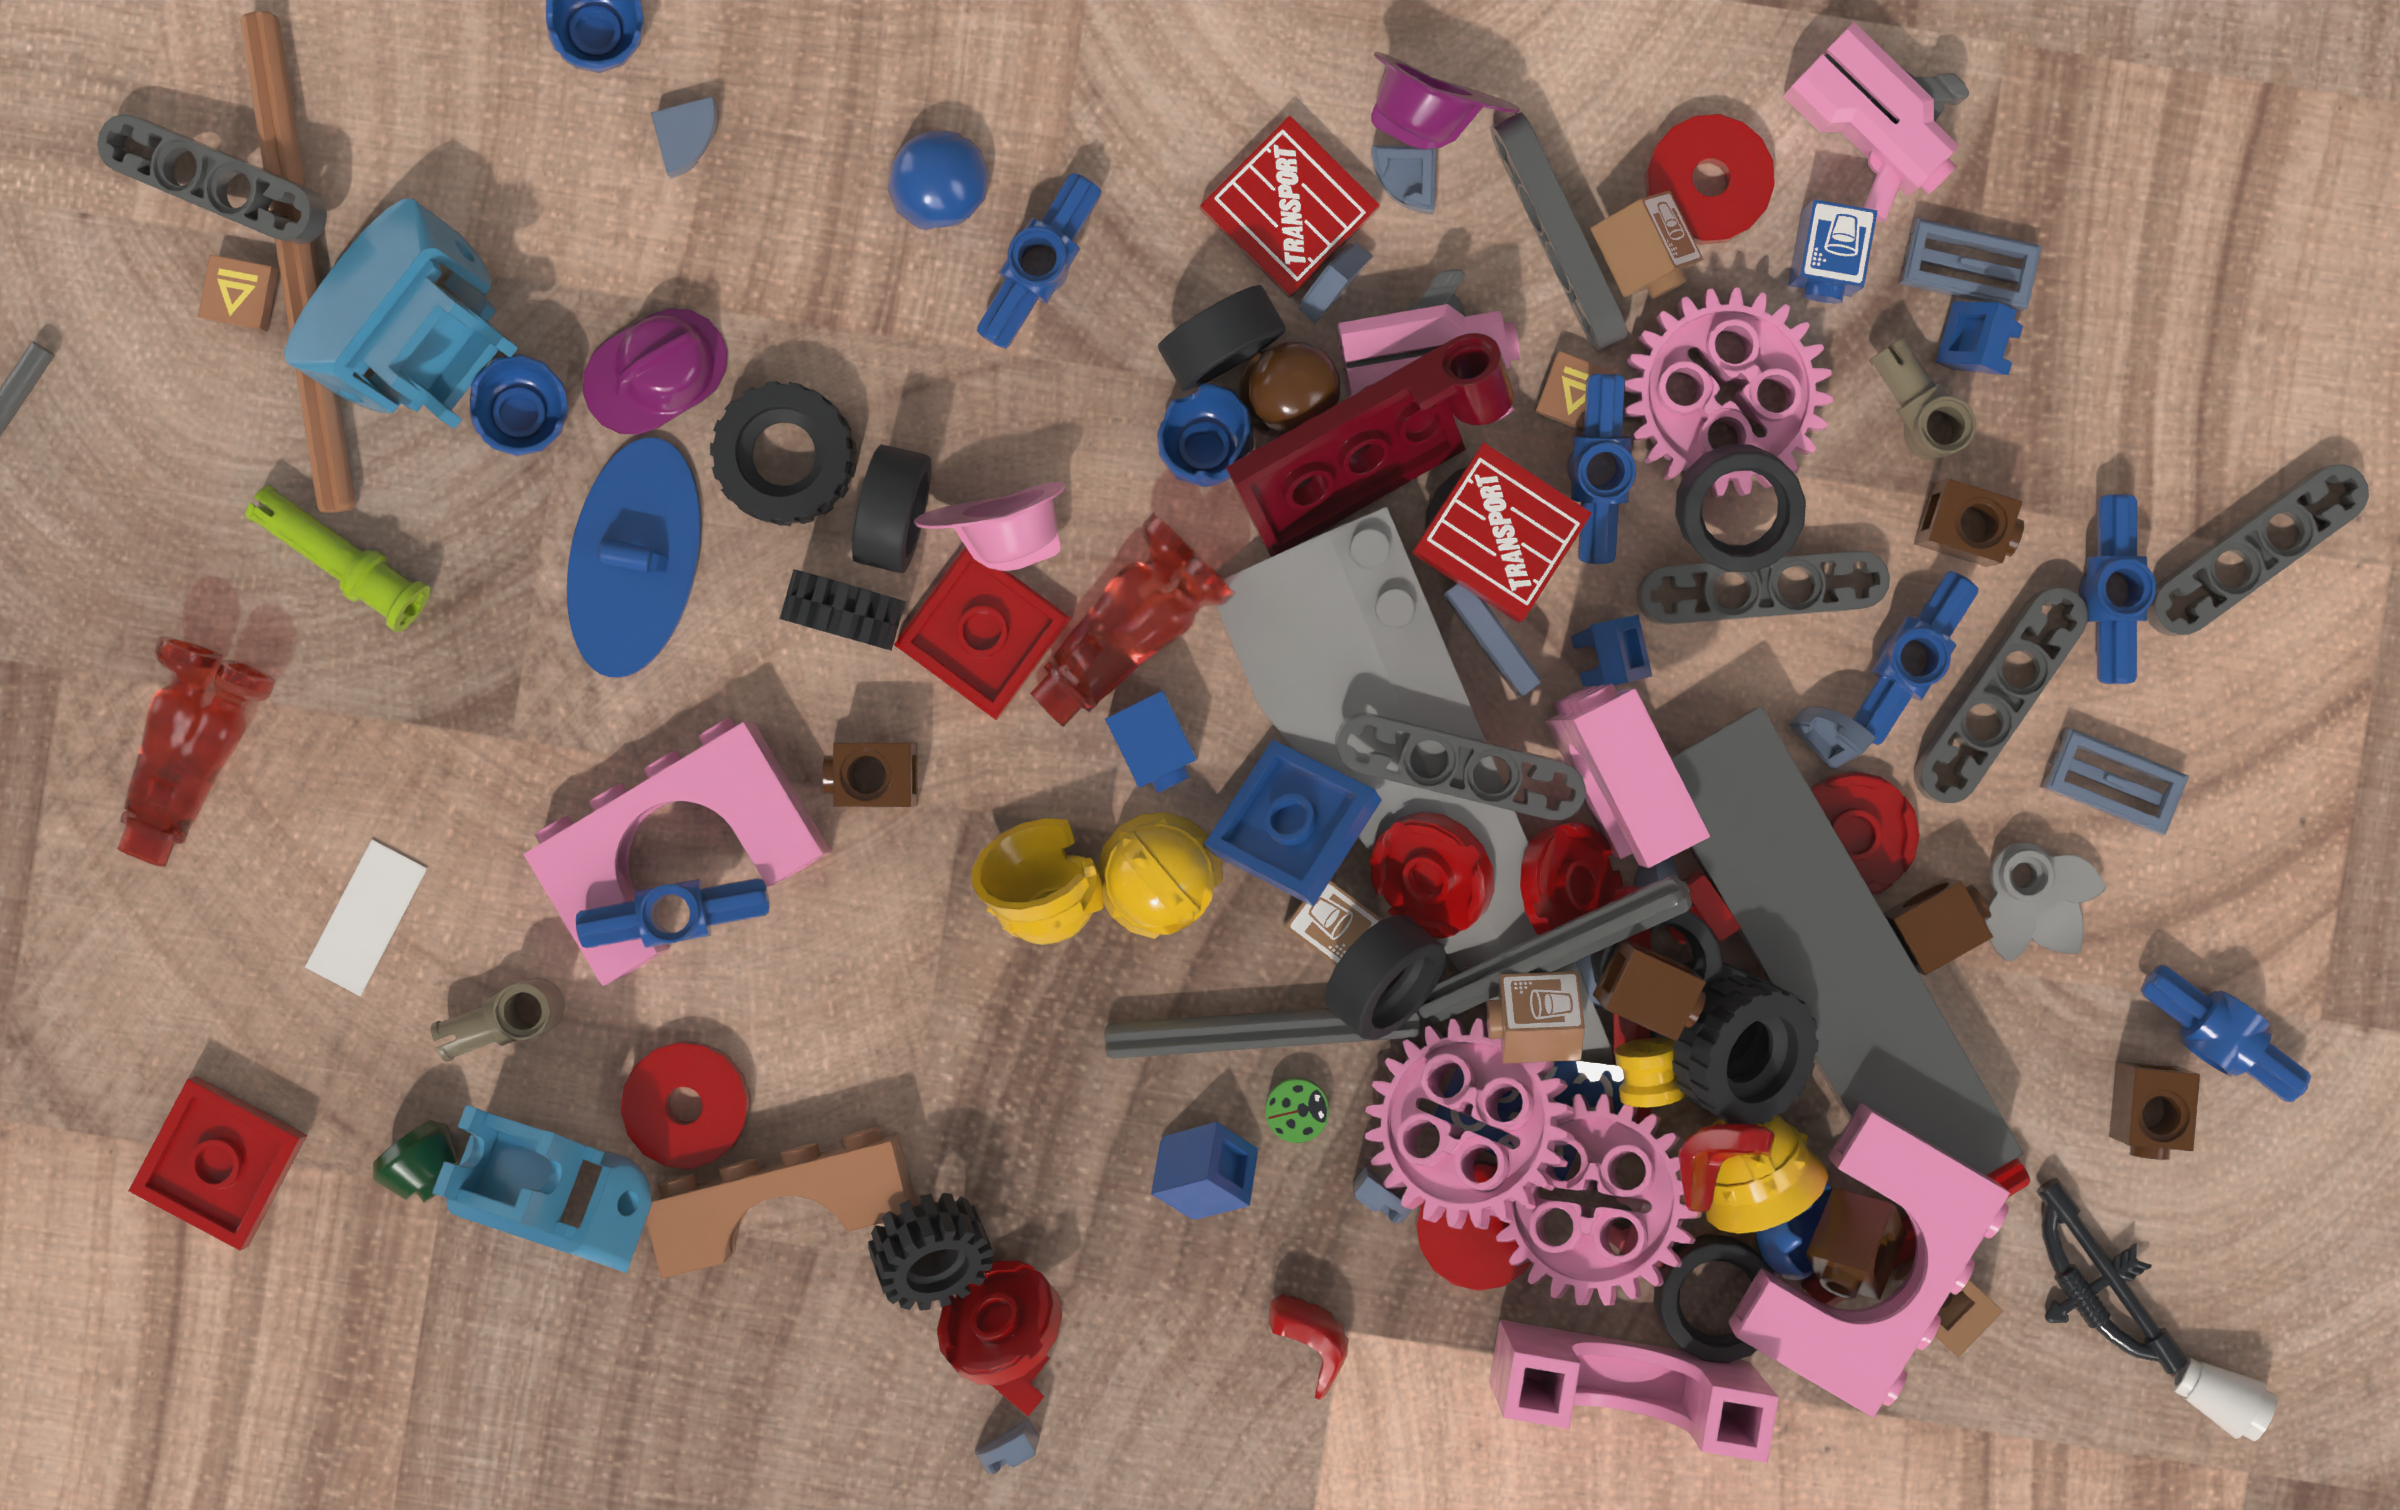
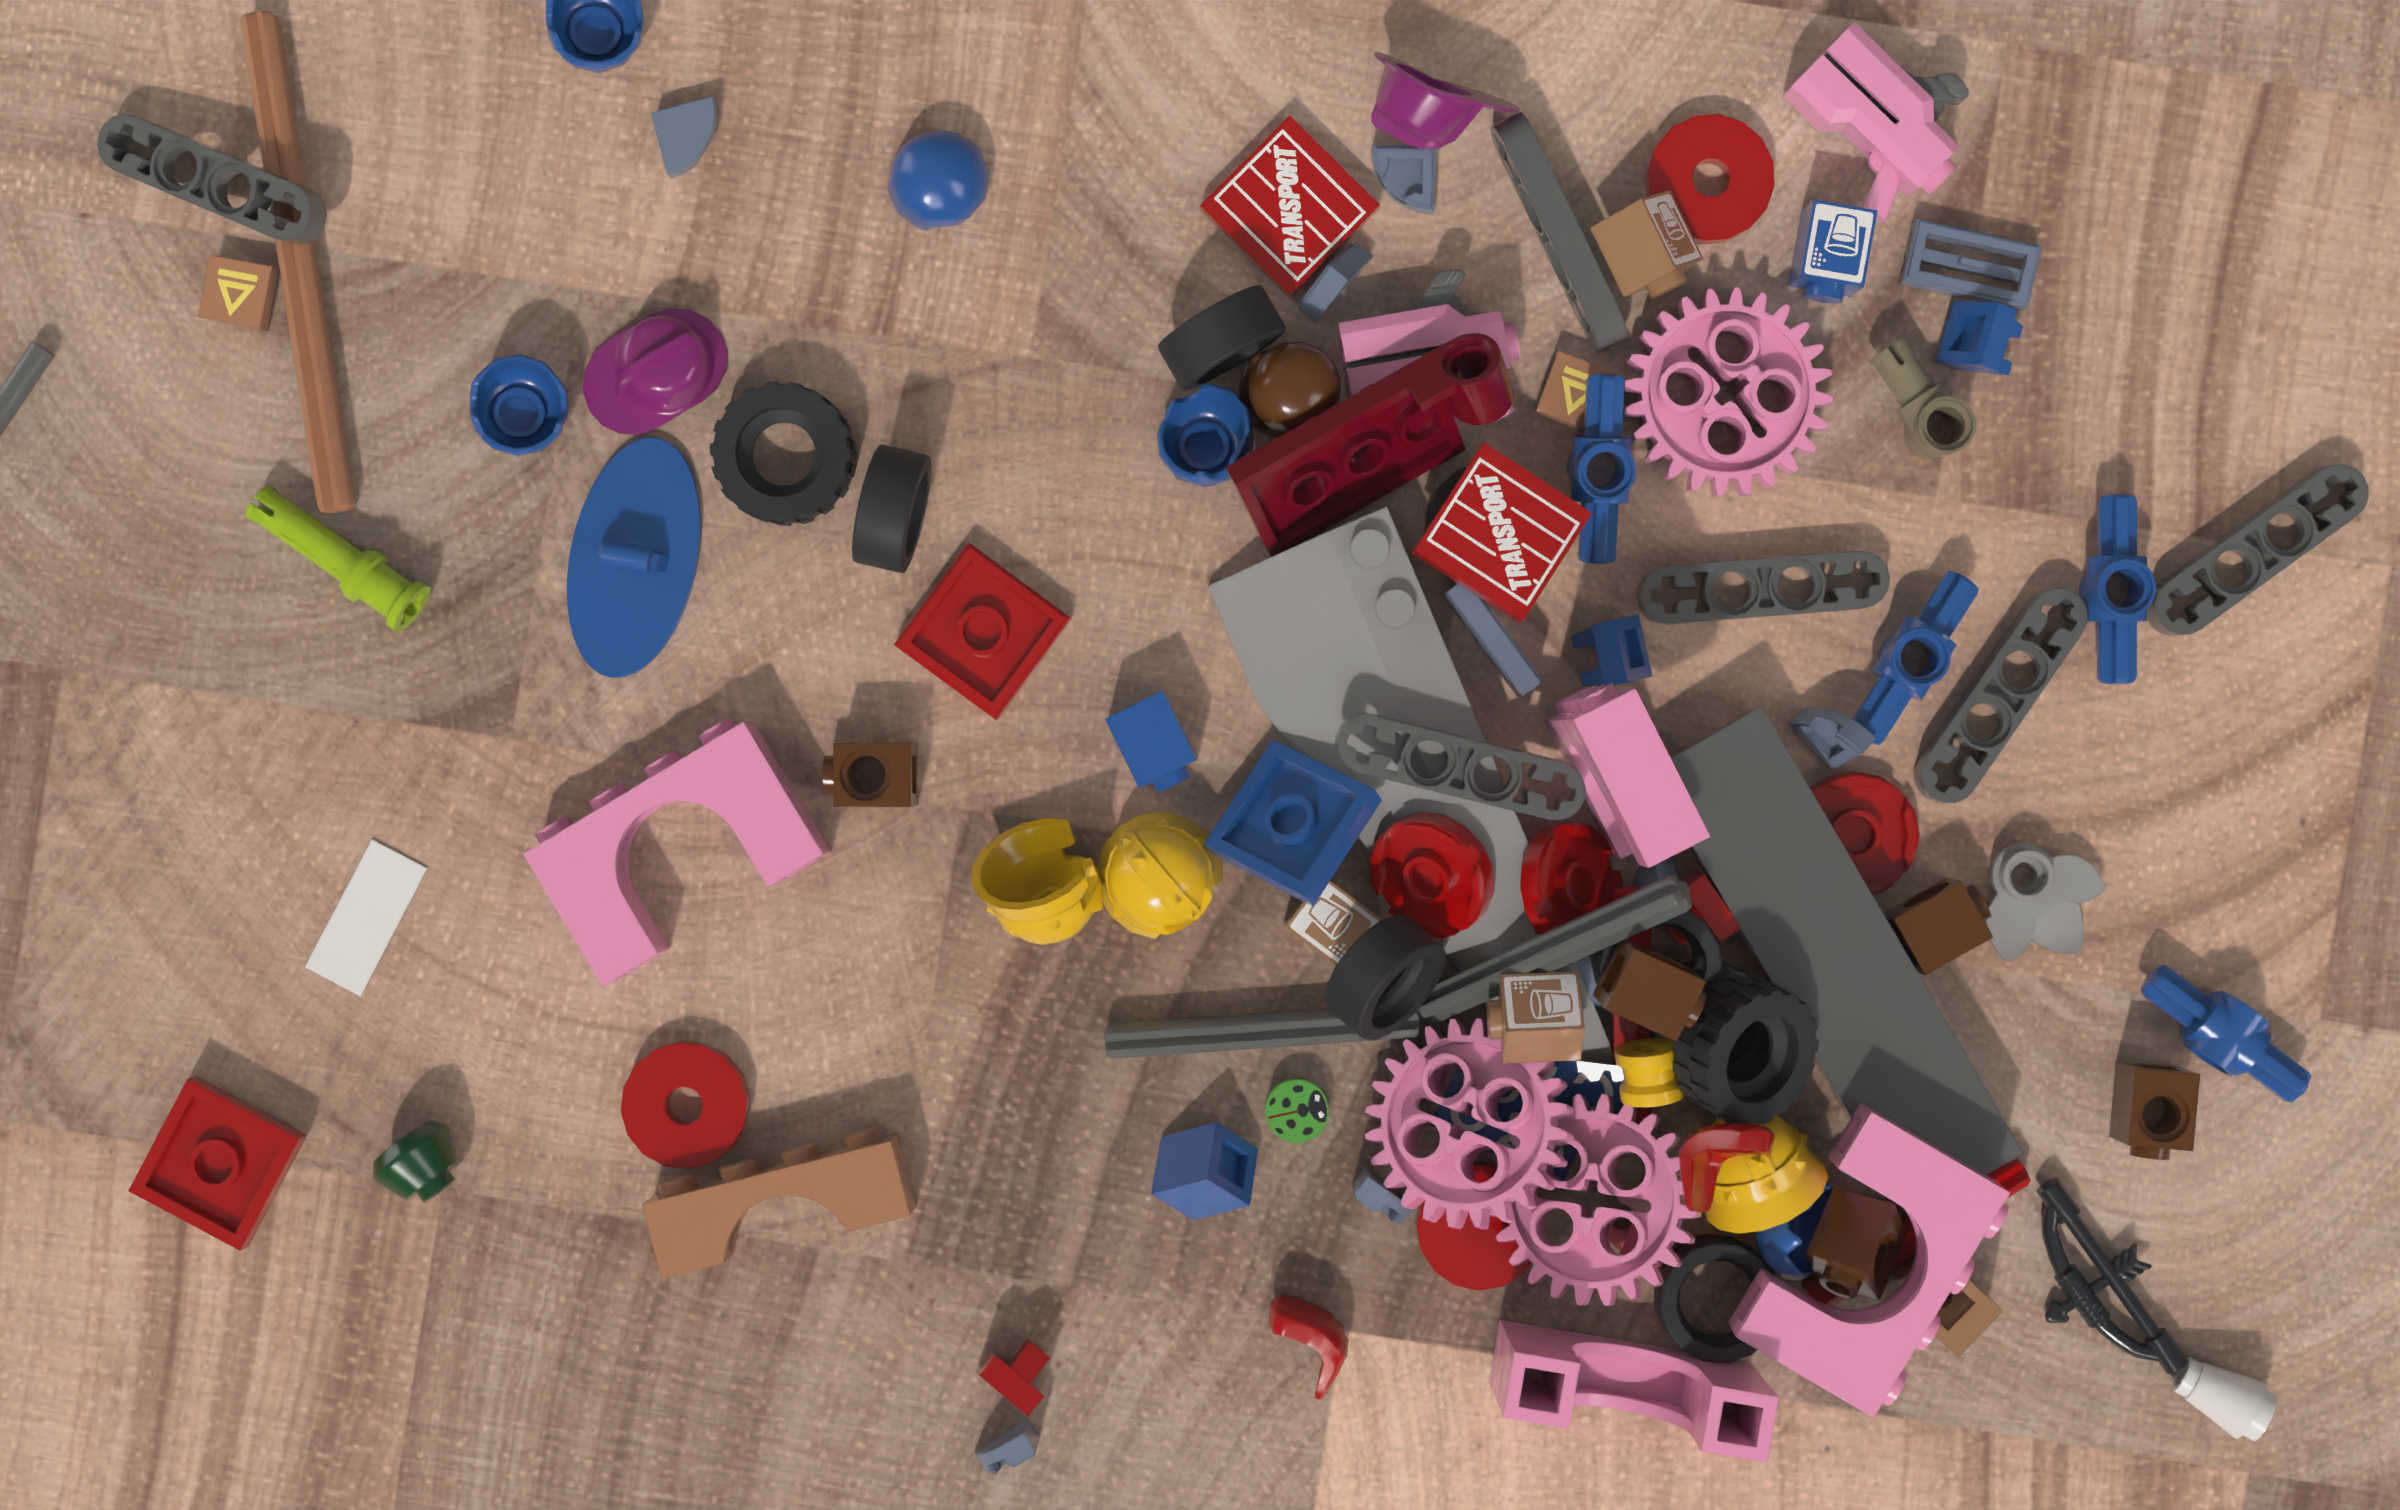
(185, 745): clear red piece -> none
(391, 316): dark azure piece -> none
(499, 1020): dark tan pin -> none
(523, 1179): dark azure piece -> none
(639, 918): blue axle -> none
(842, 609): black tyre -> none
(930, 1251): black tyre -> none
(1001, 1324): red tile -> none
(1004, 530): bright pink piece -> none
(1054, 231): blue axle -> none
(1130, 622): clear red piece -> none
(1774, 542): black tyre -> none
(1942, 516): reddish brown brick -> none
(2064, 762): sand blue tile -> none

